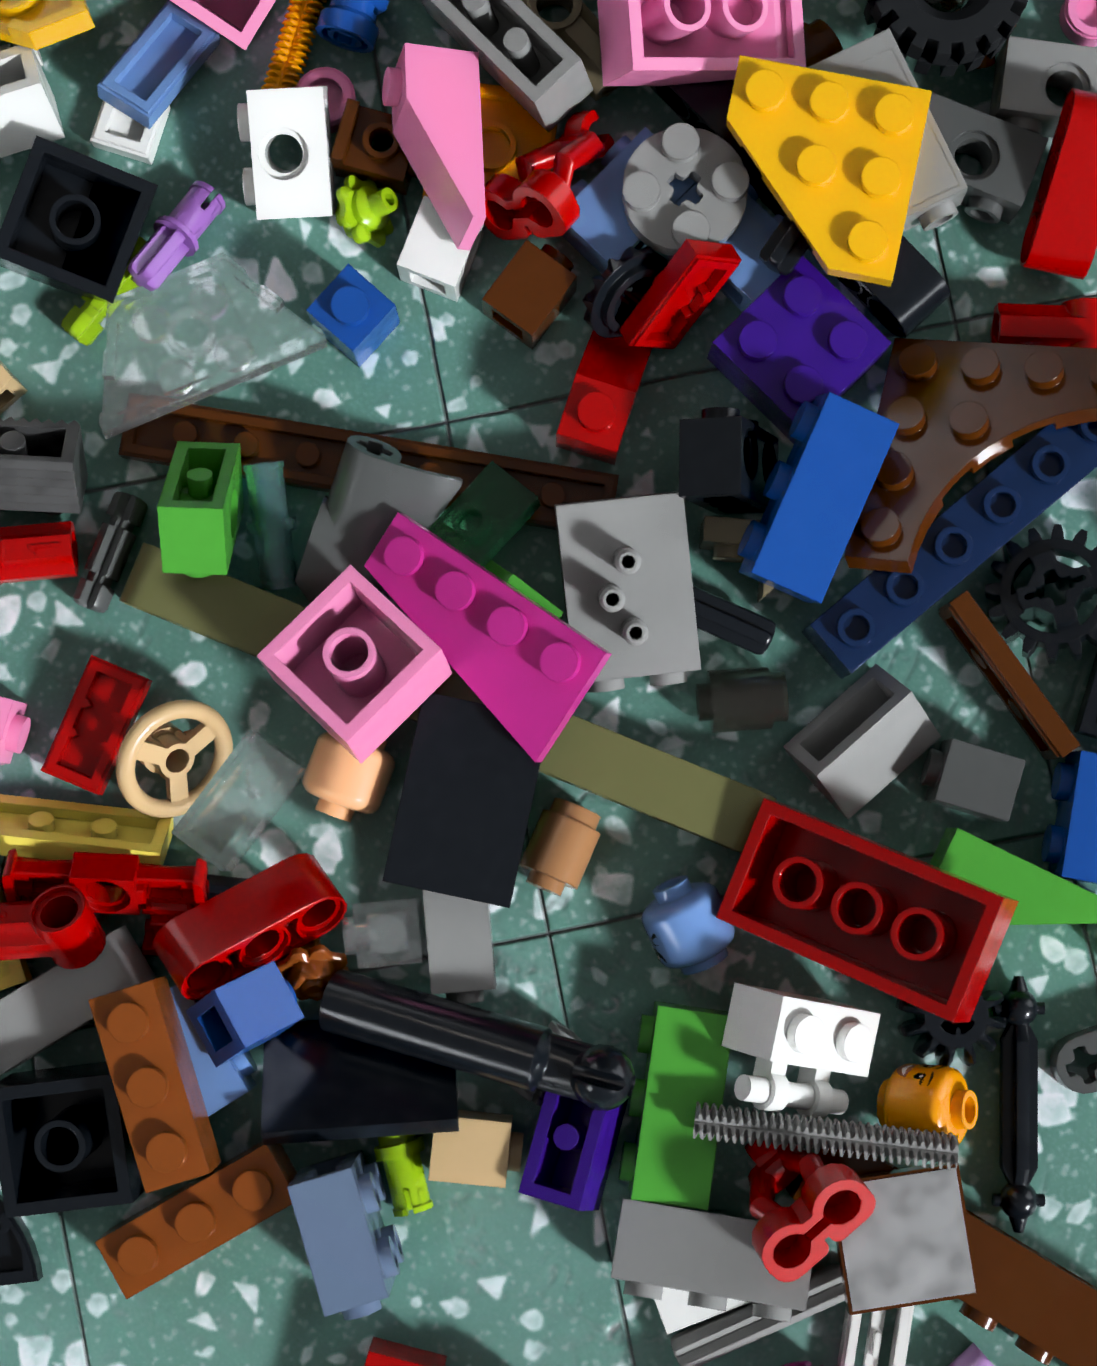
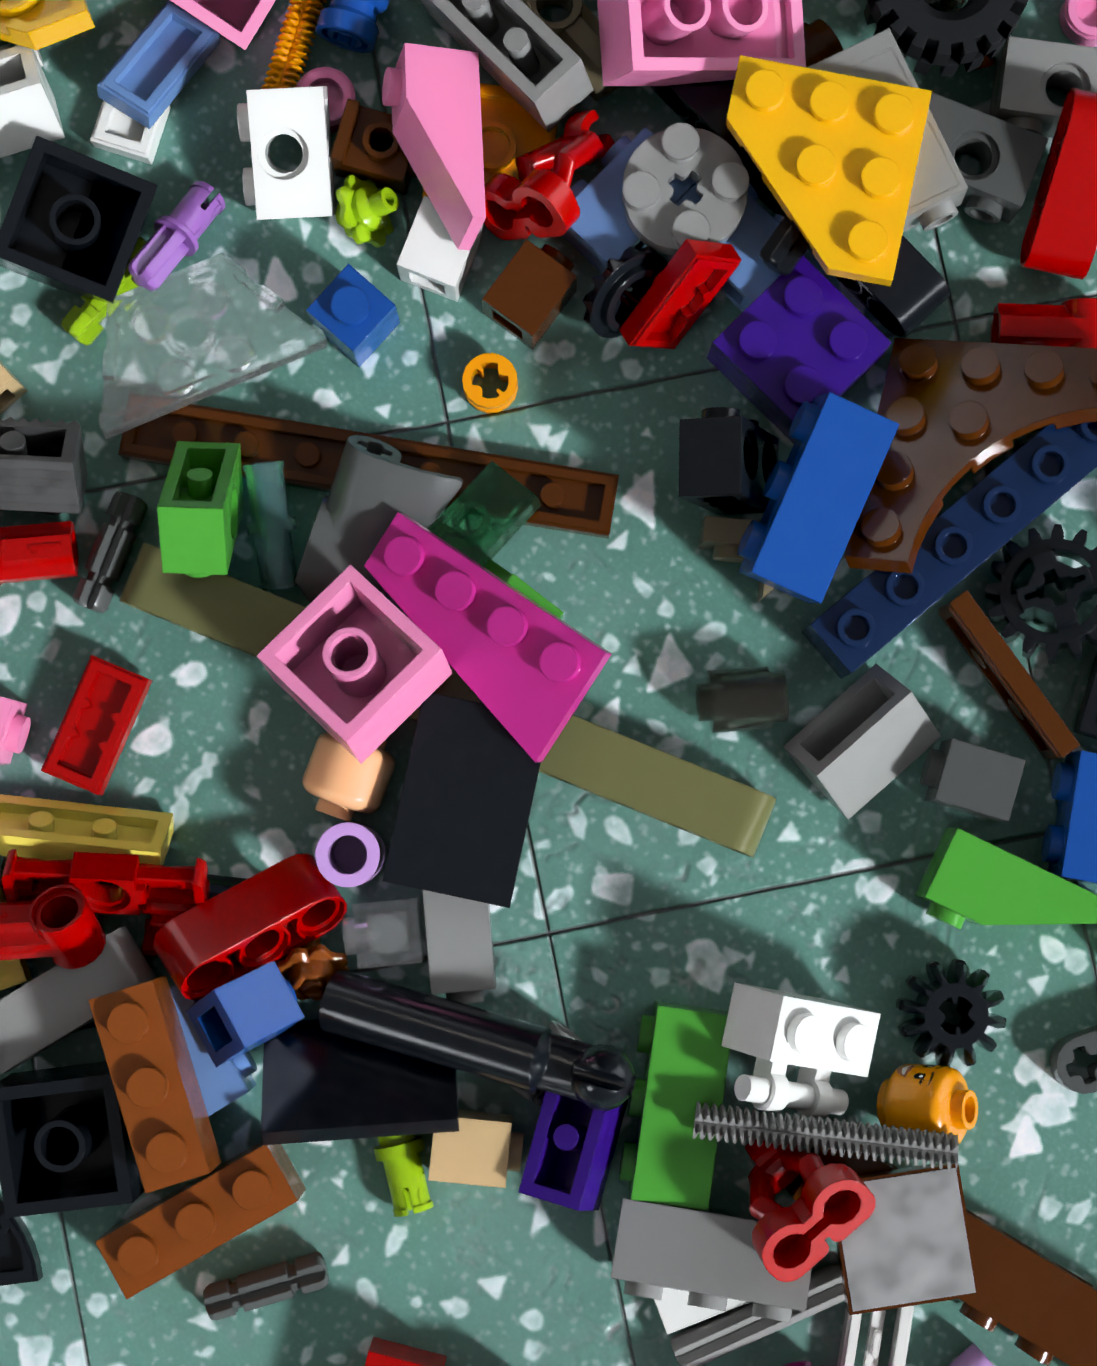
(171, 755): tan piece -> none
(239, 801): clear brick -> none
(265, 1286): none -> dark grey axle
(345, 1235): sand blue brick -> none
(350, 854): none -> lavender brick
(506, 373): none -> light orange bush
(561, 846): medium nougat brick -> none
(602, 398): red slope -> none
(635, 590): light grey piece -> none
(685, 925): medium blue head -> none
(867, 911): red brick -> none
(1018, 1104): black wheel -> none

